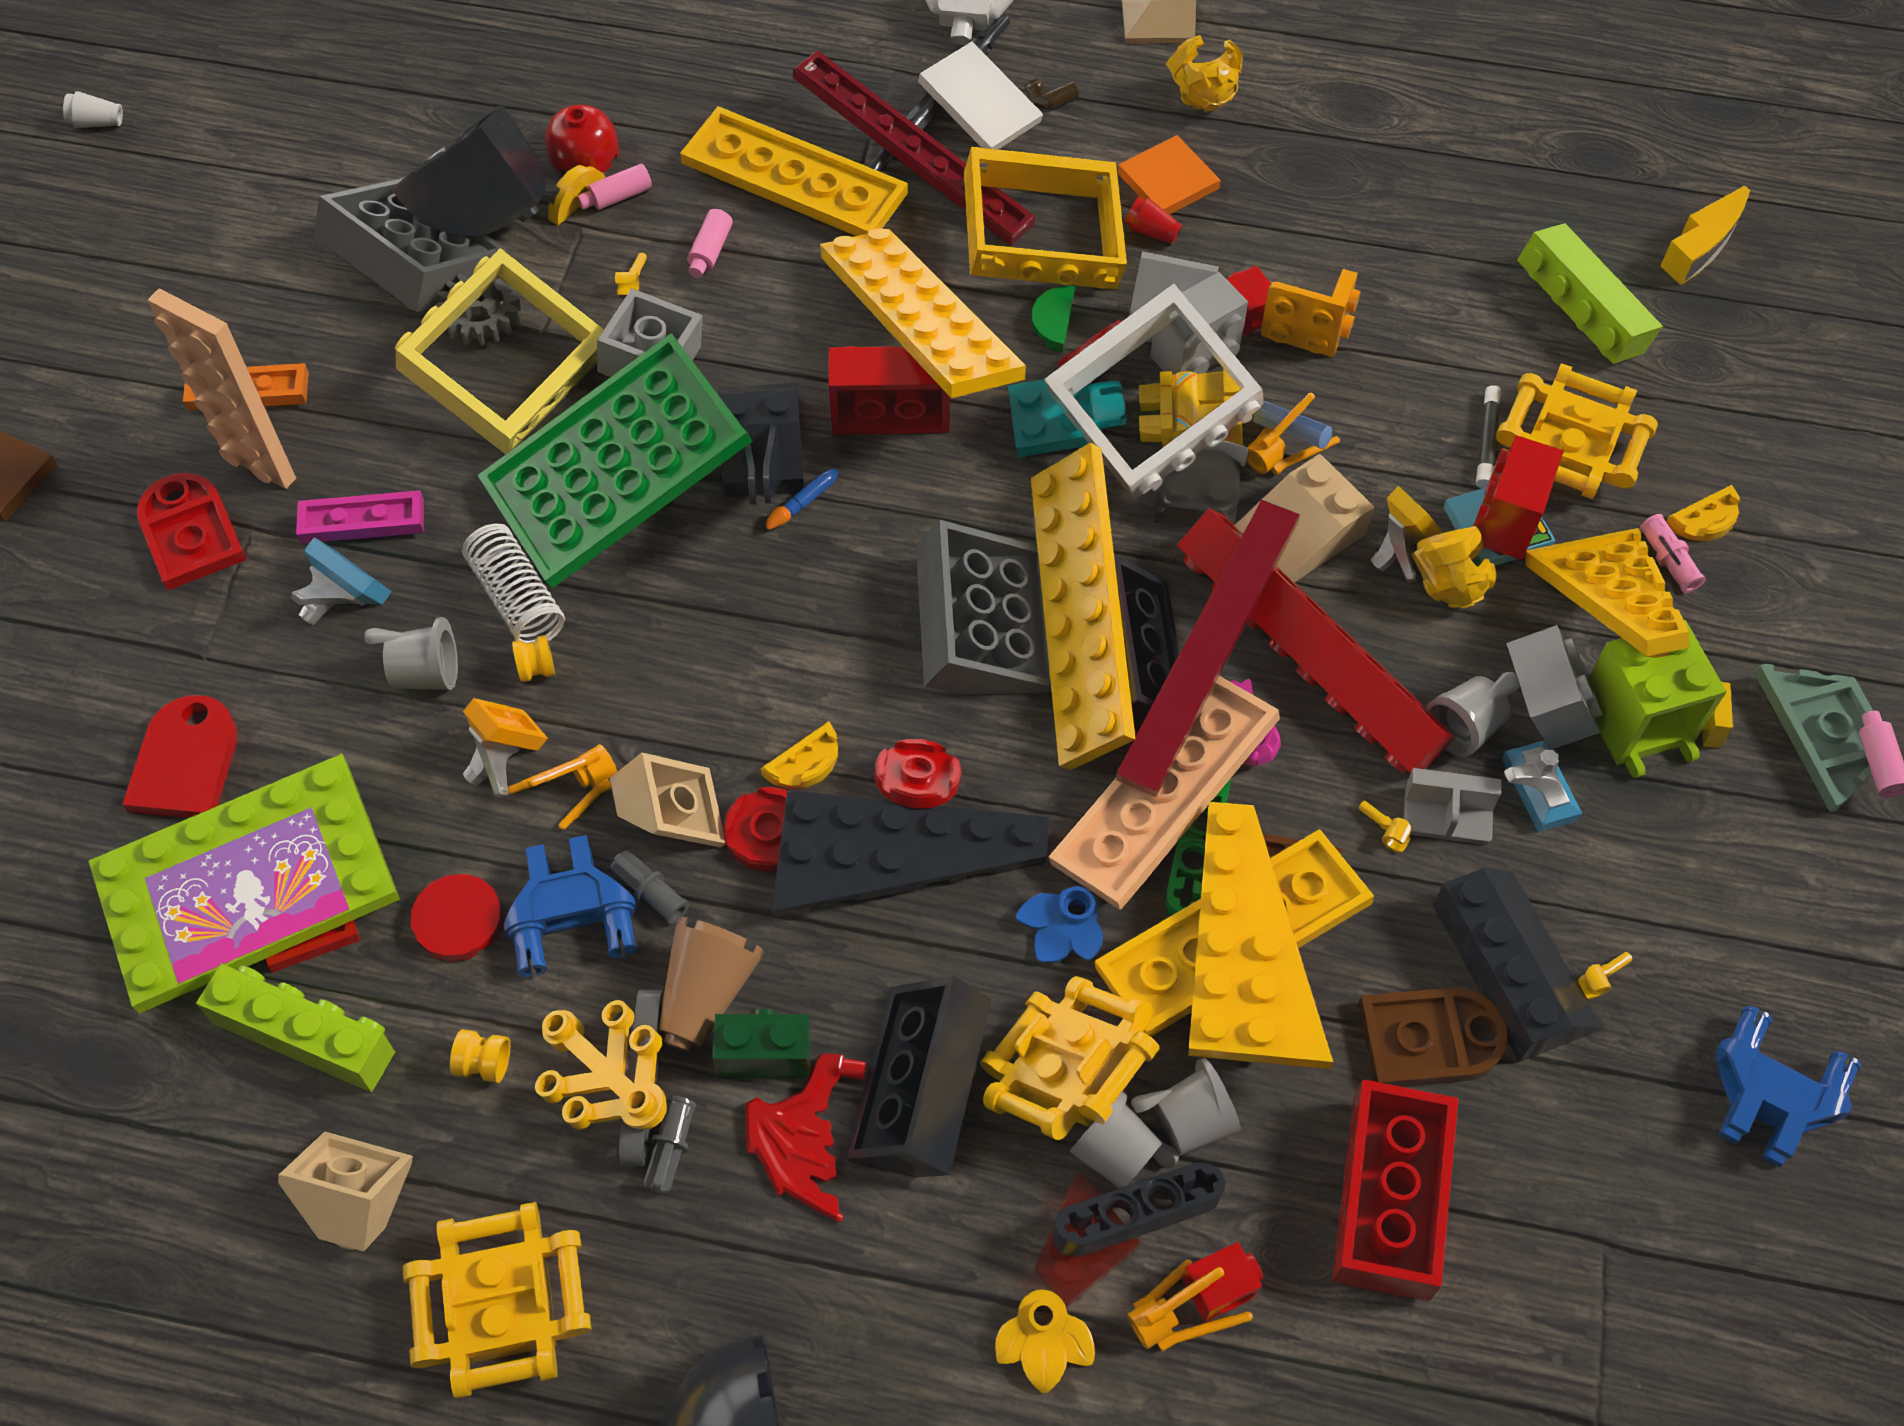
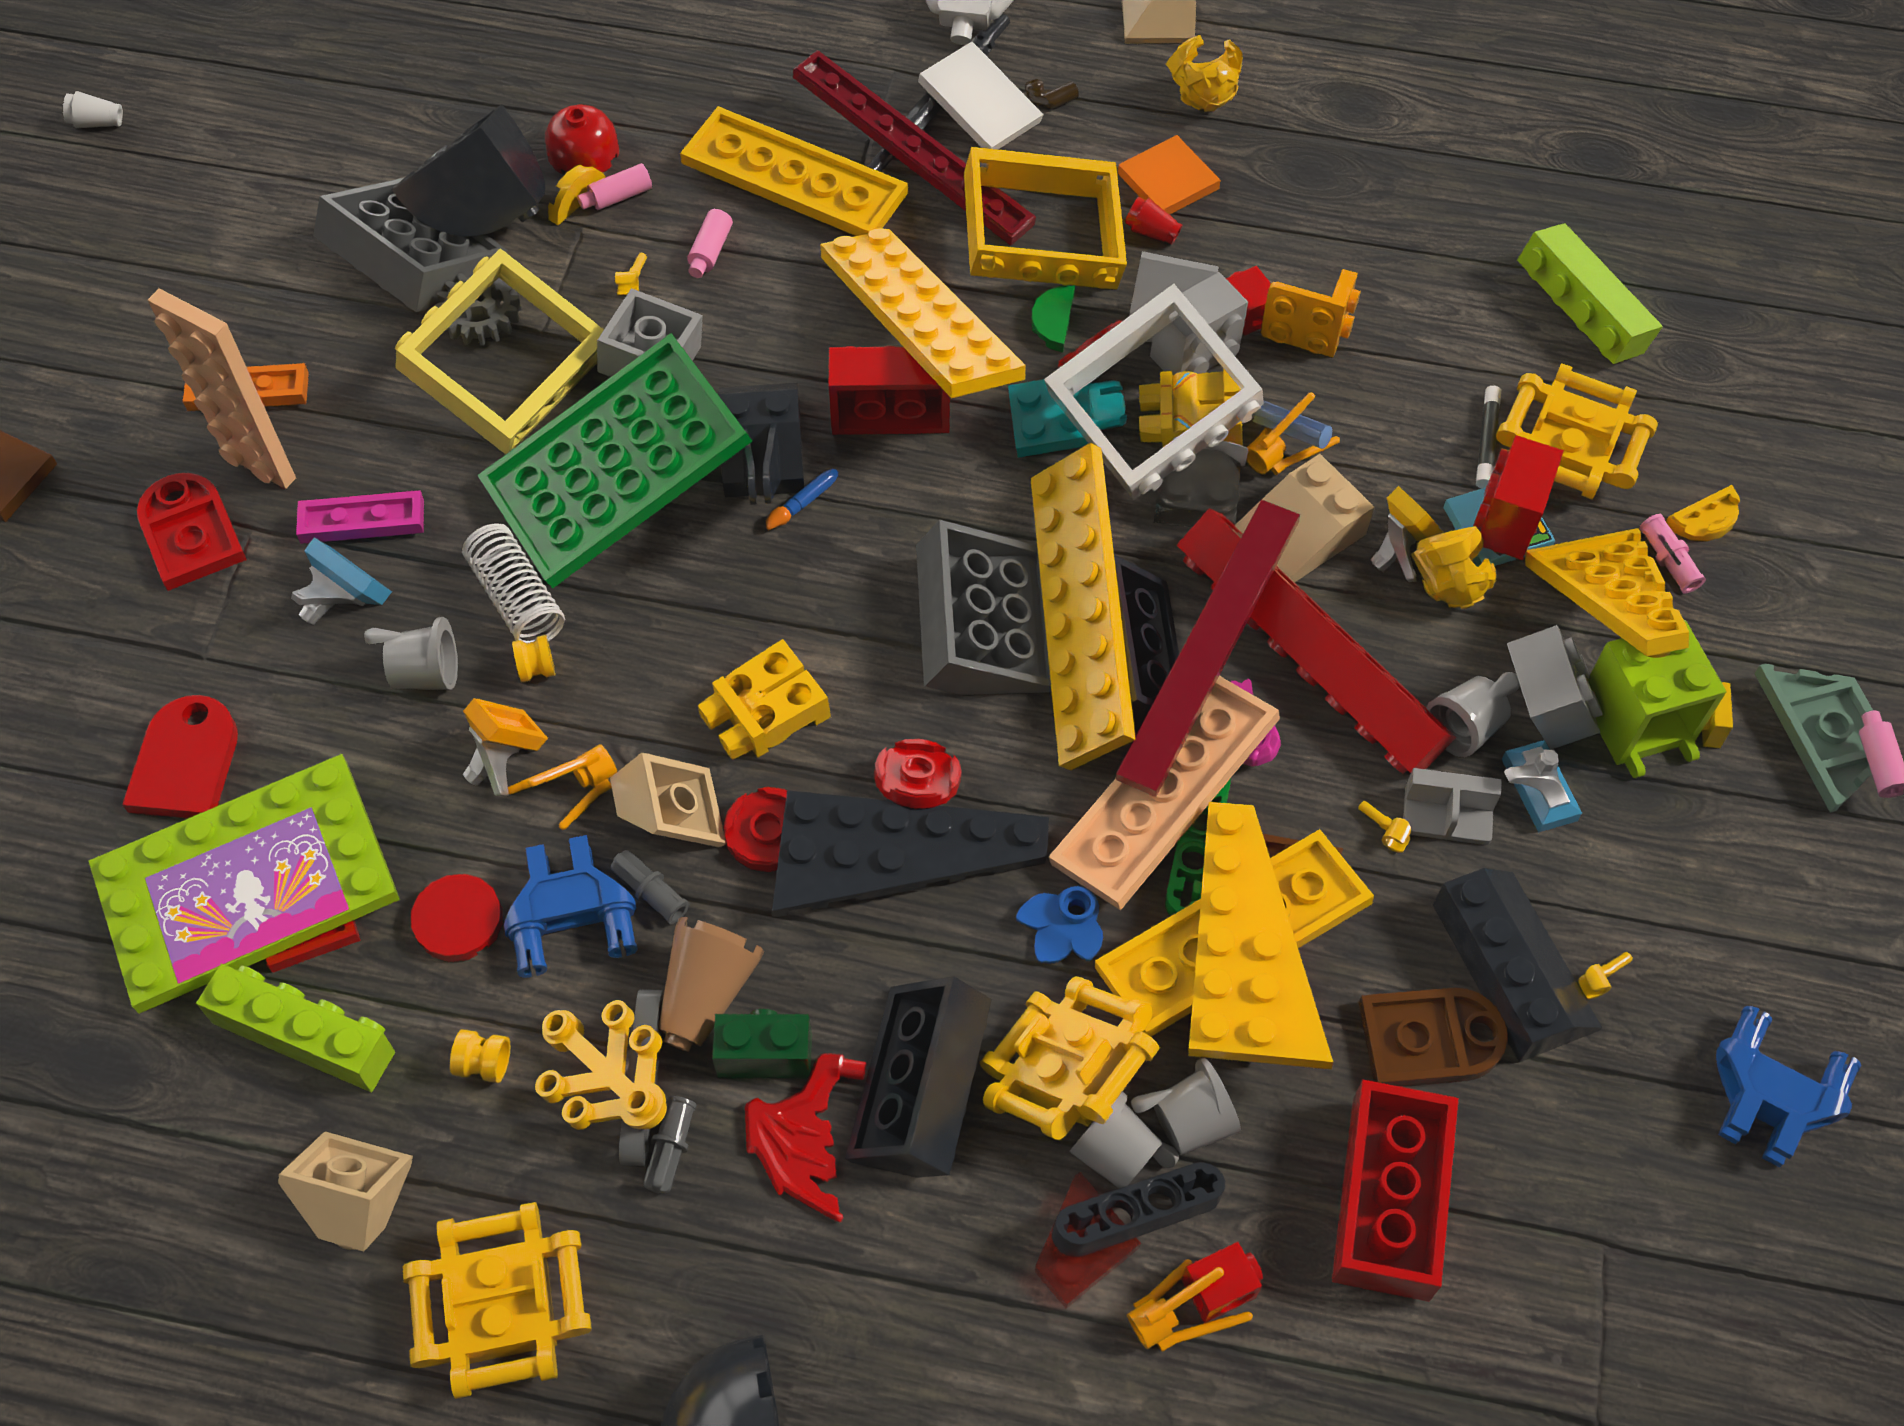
(764, 702): none -> yellow hips
(806, 761): yellow tile -> none
(1046, 1347): yellow plate -> none
(1704, 236): yellow slope -> none

